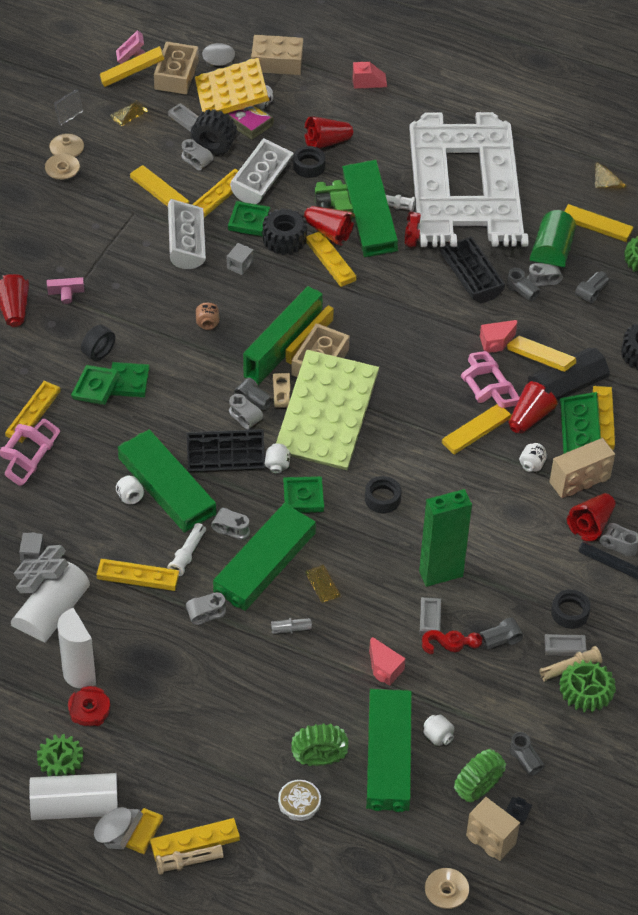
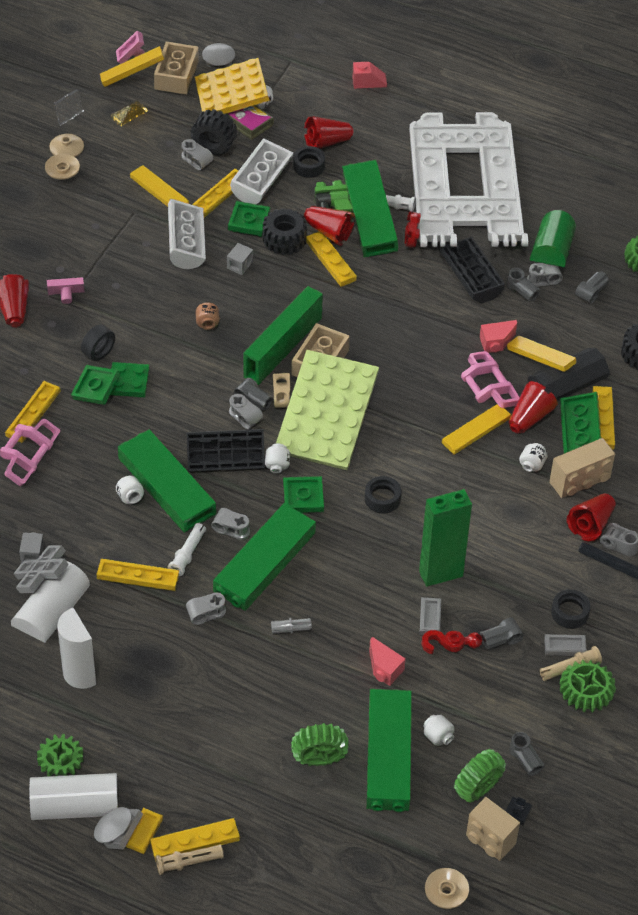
(92, 716): red plate -> none
(183, 116): light grey tile -> none
(278, 54): tan brick -> none
(299, 800): tile -> none
(322, 583): clear yellow slope -> none
(323, 319): yellow tile -> none
(600, 223): yellow tile -> none
(606, 179): clear yellow slope -> none

